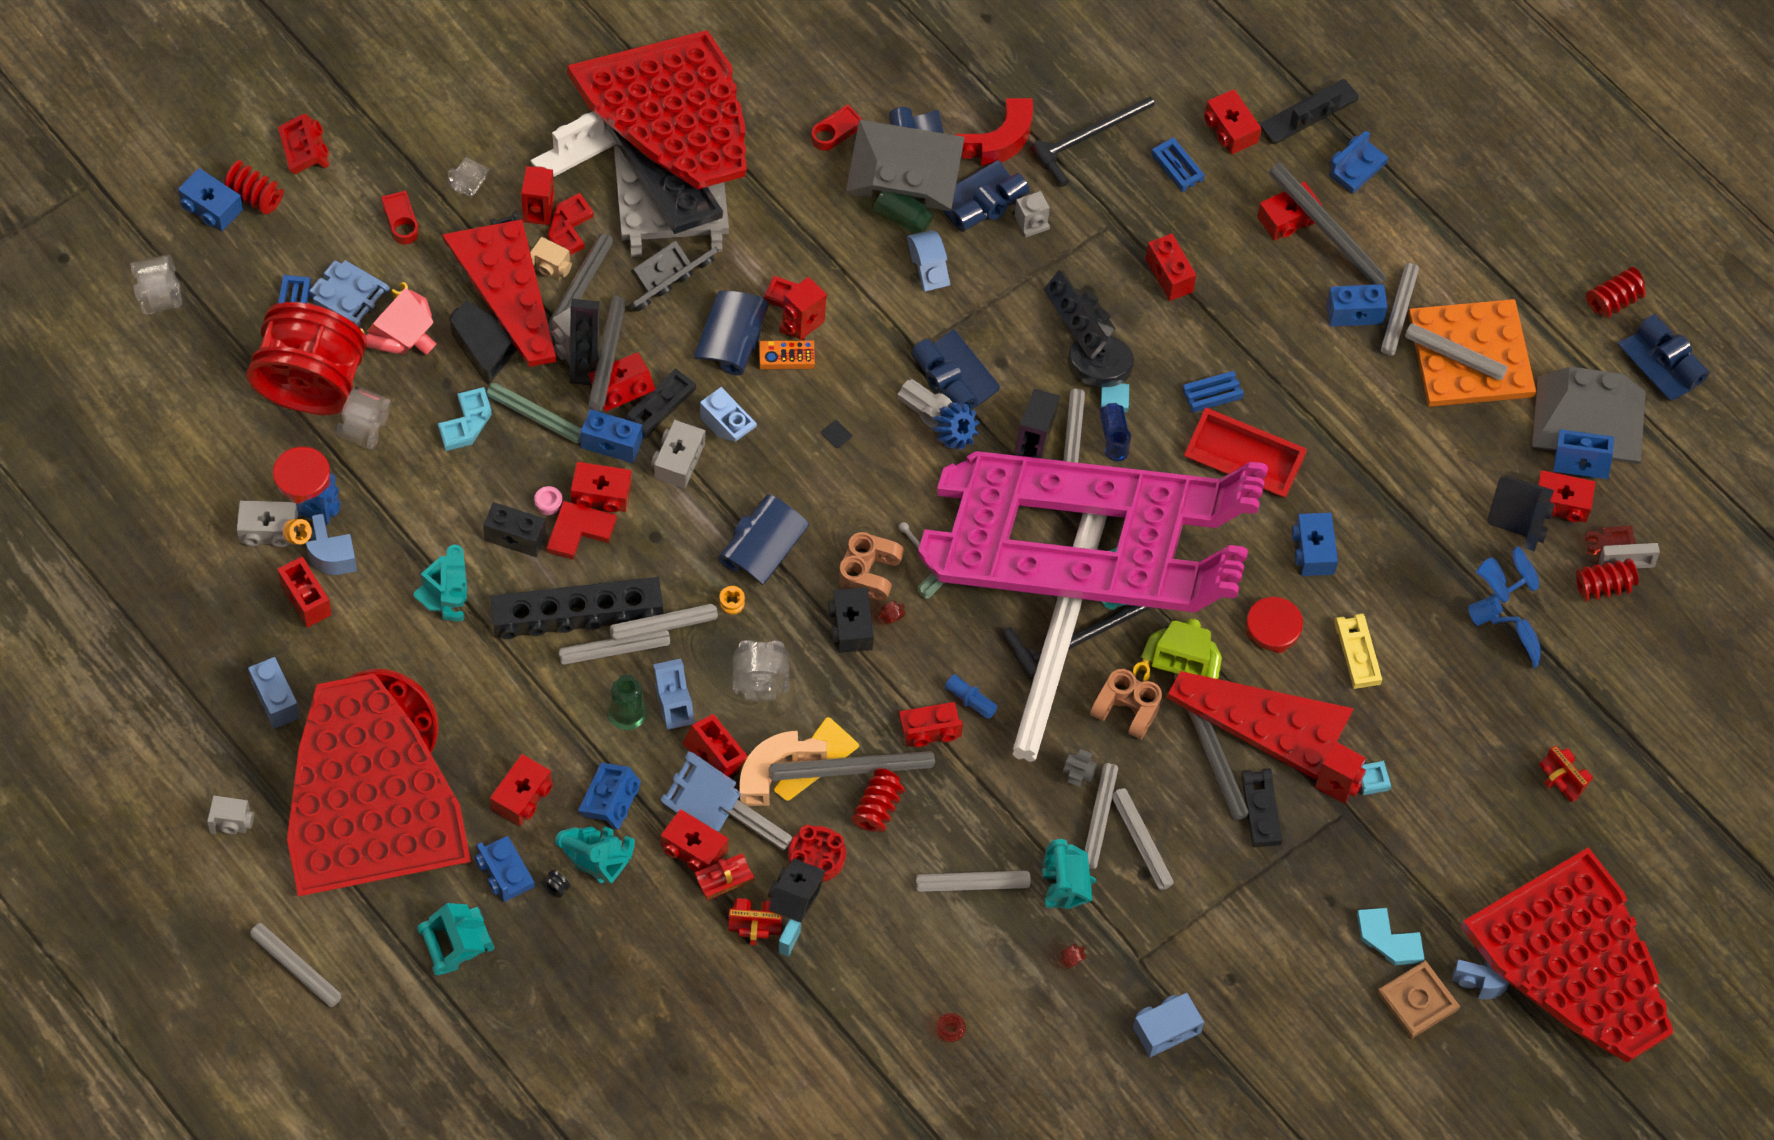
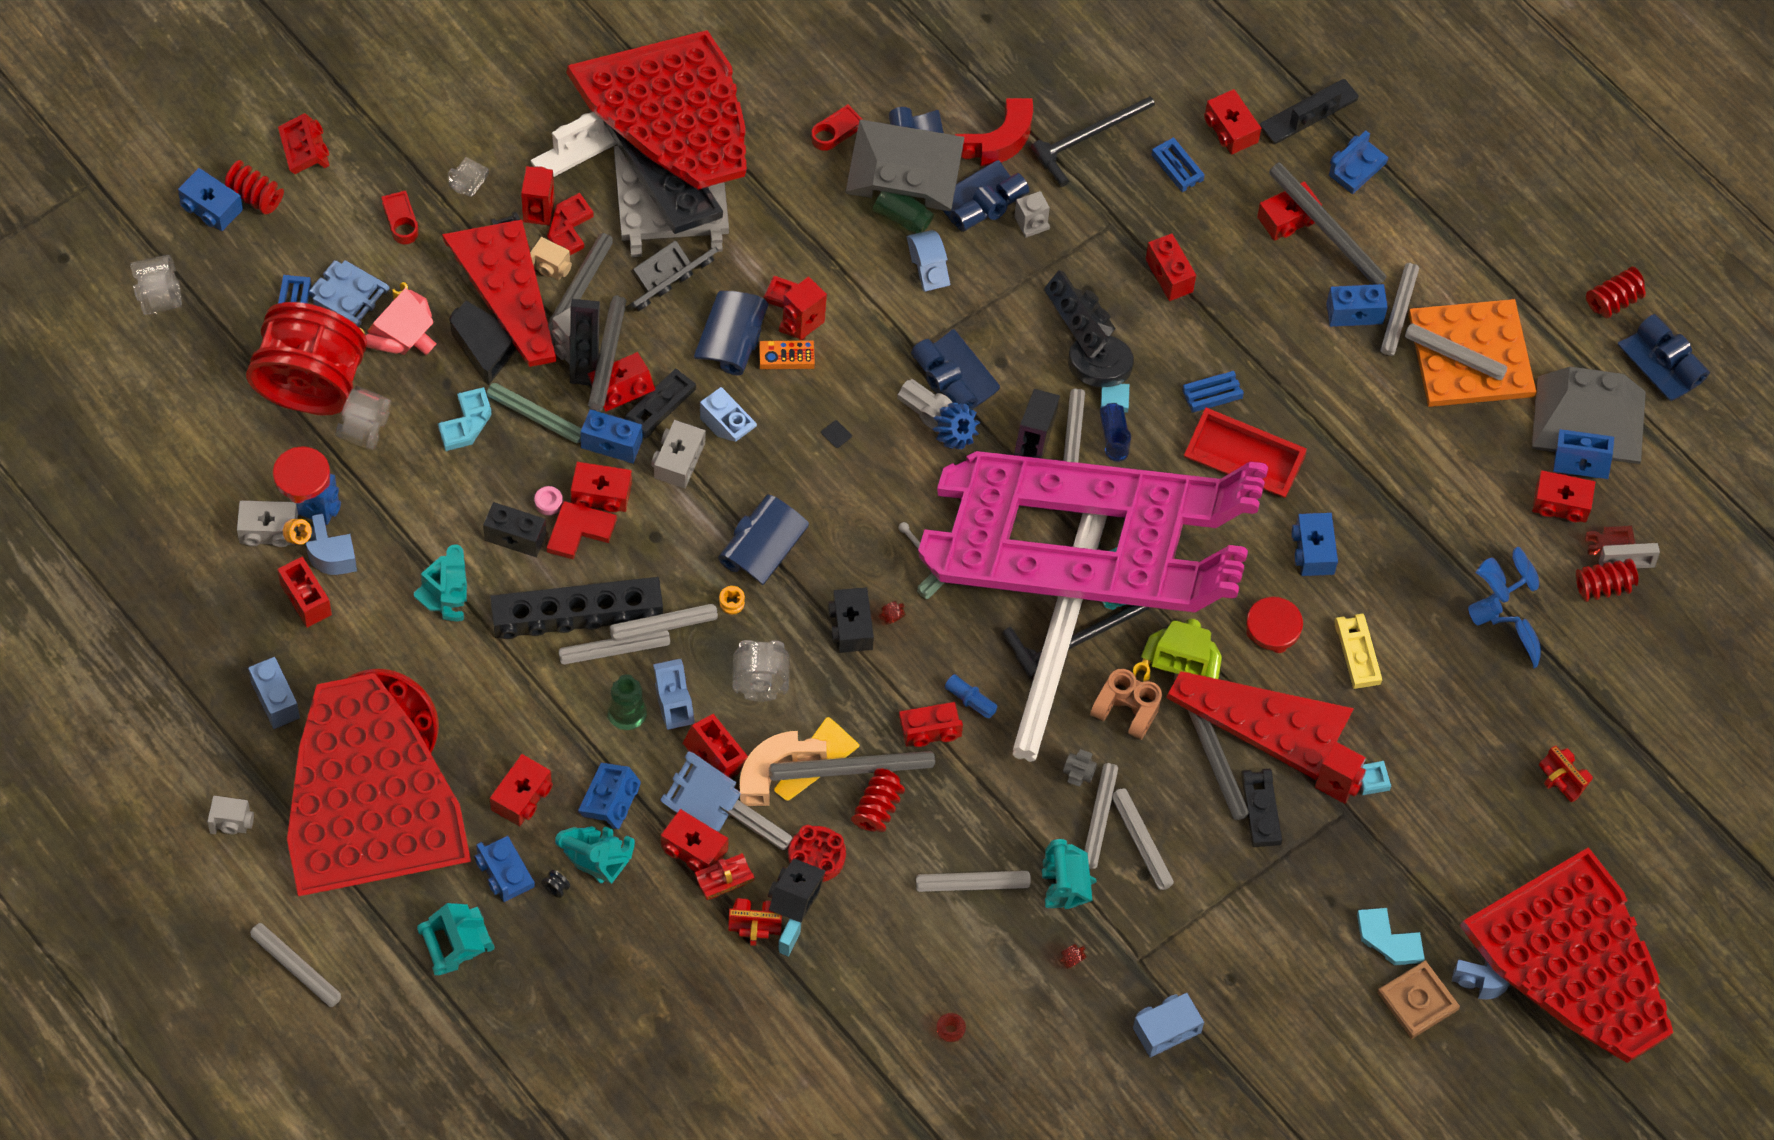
(877, 550): nougat piece -> none
(1522, 509): black bracket -> none

